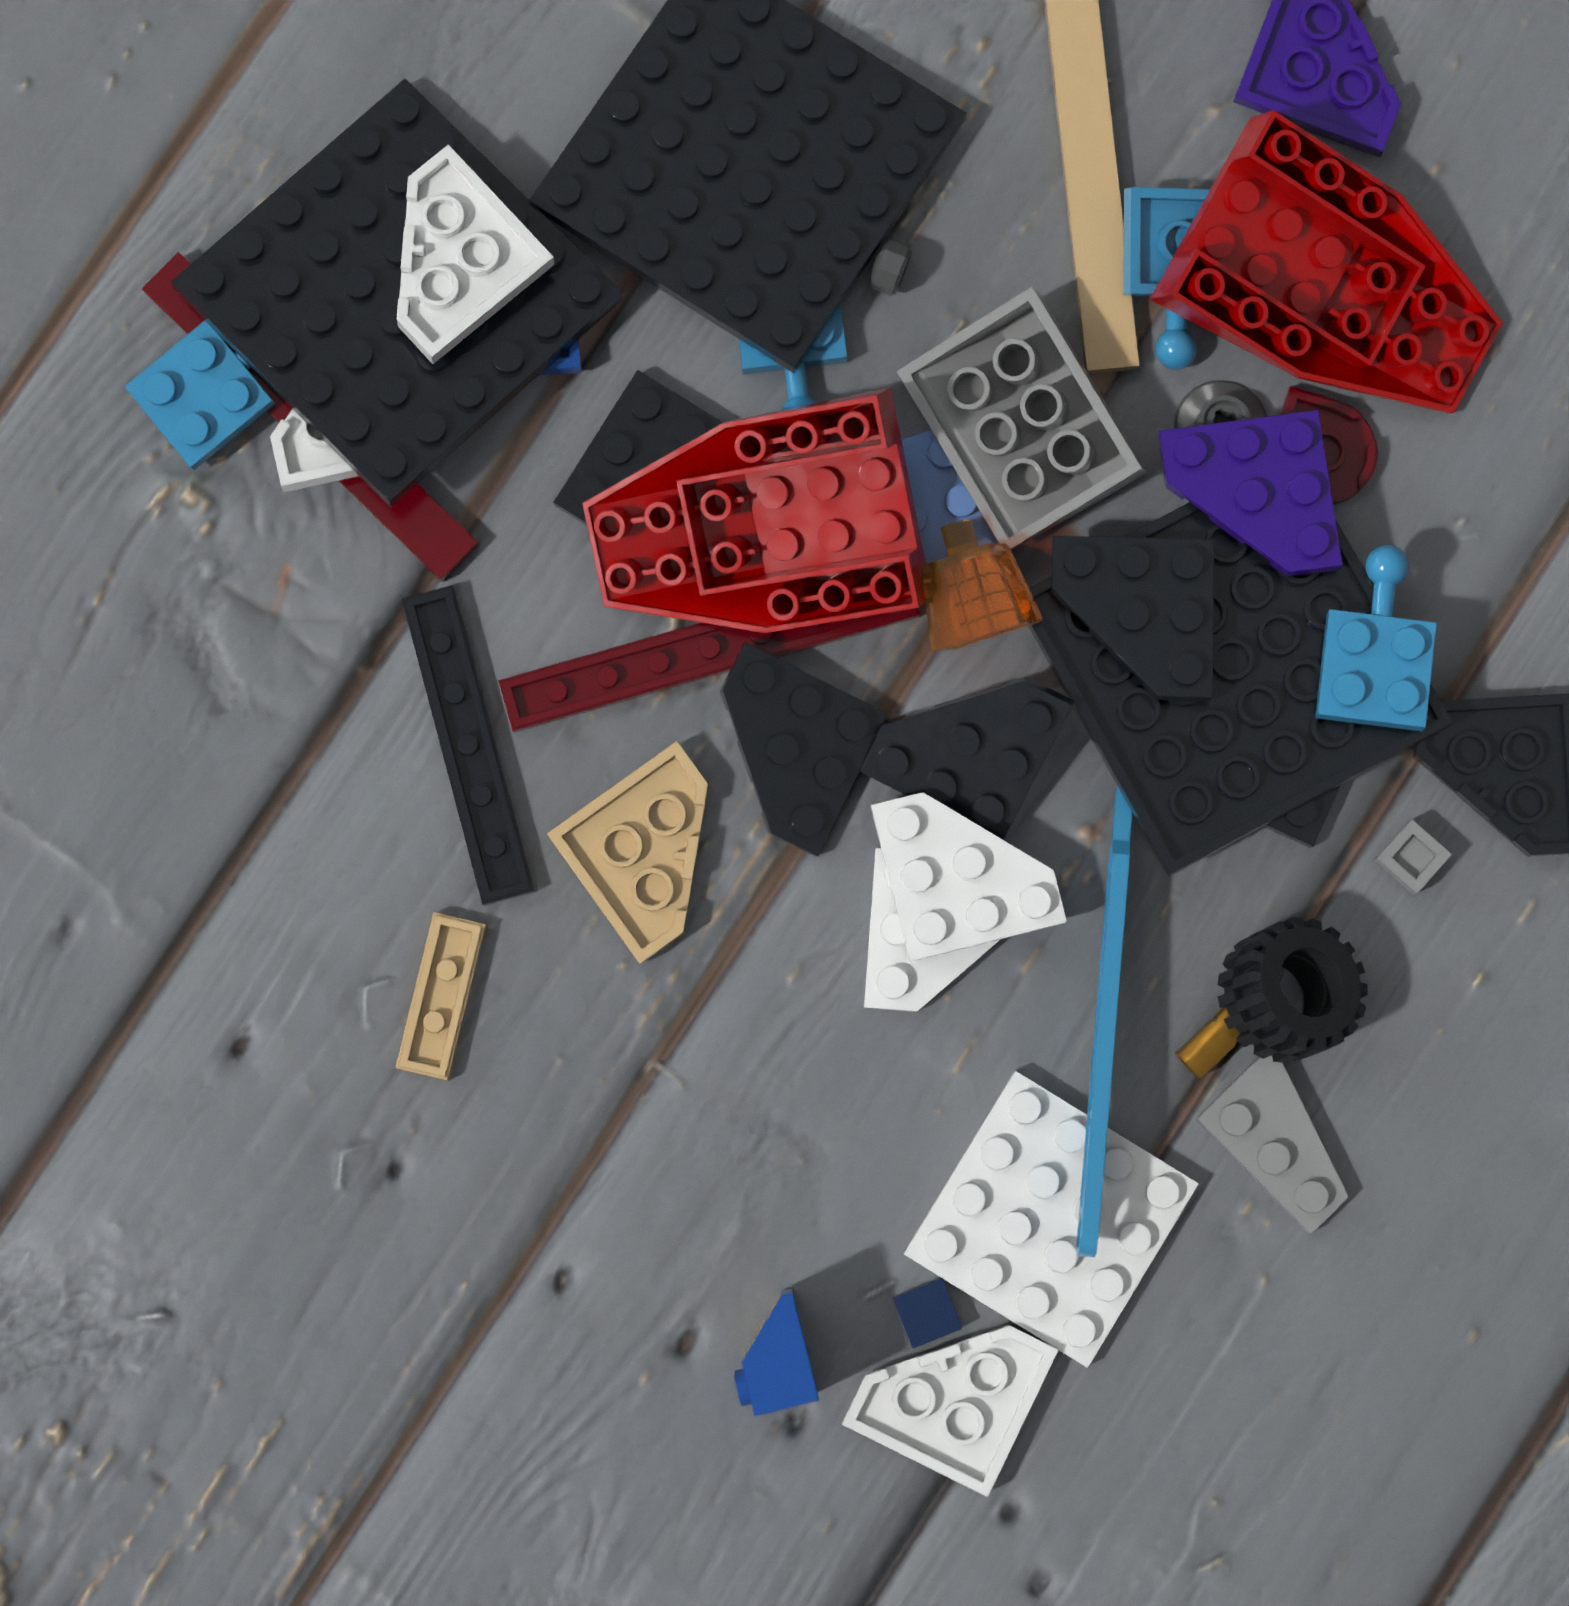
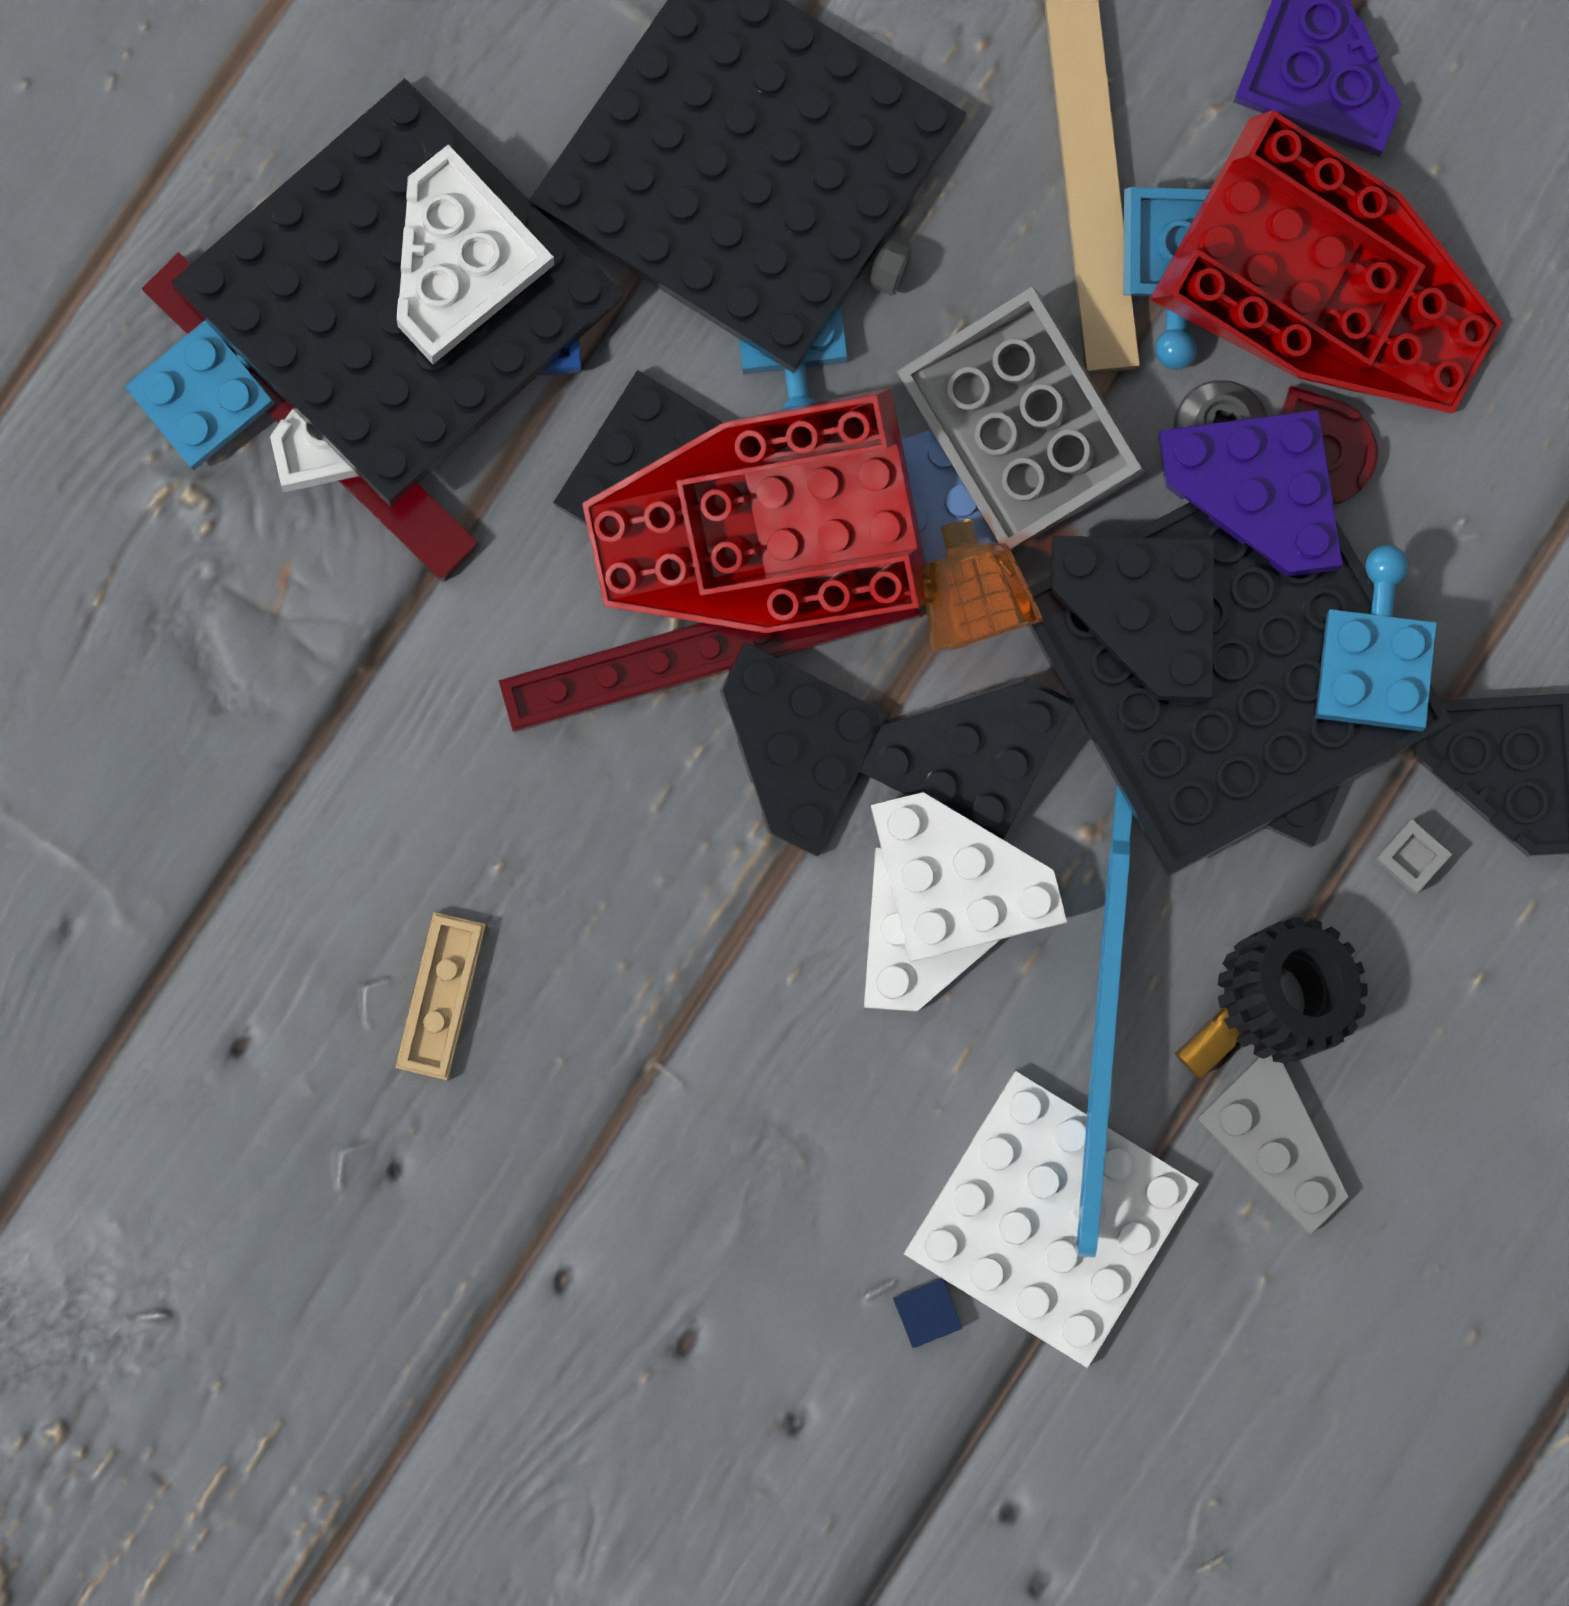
(468, 745): black tile -> none
(640, 849): tan plate -> none
(777, 1362): blue slope -> none
(955, 1404): white plate -> none

